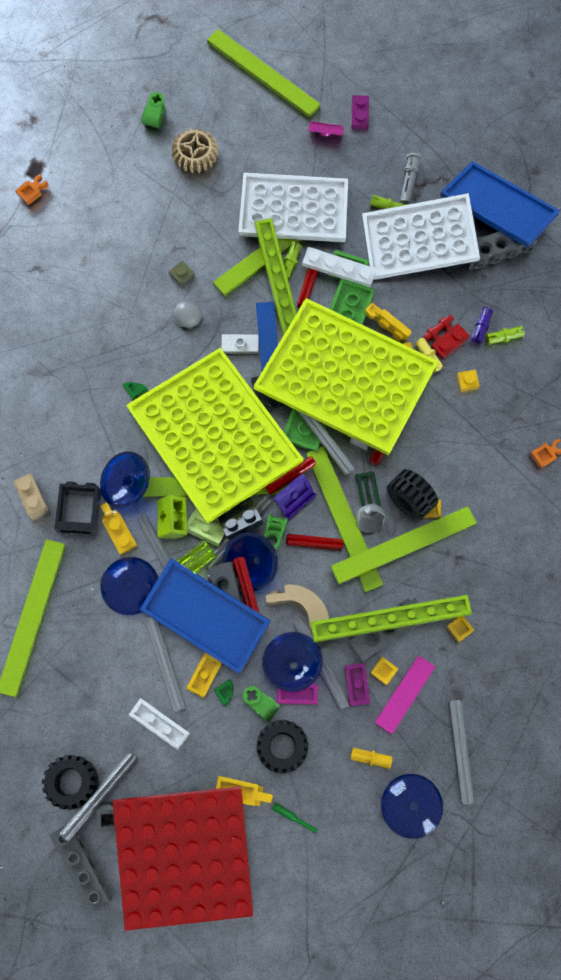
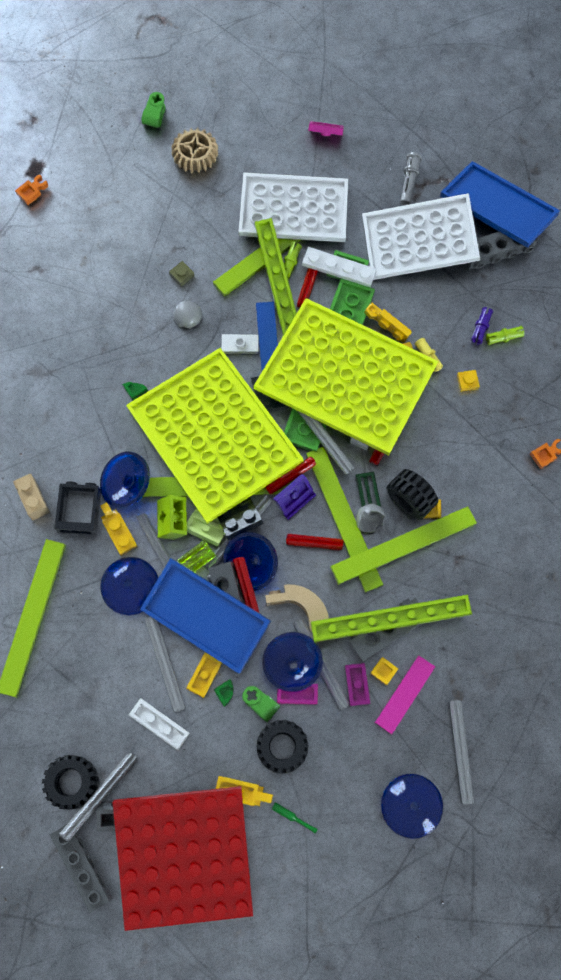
(263, 73): lime tile -> none
(275, 529): bright green piece -> none
(360, 112): magenta plate -> none
(371, 758): yellow axle -> none
(384, 203): lime pin -> none
(450, 341): red plate -> none
(460, 628): yellow plate -> none

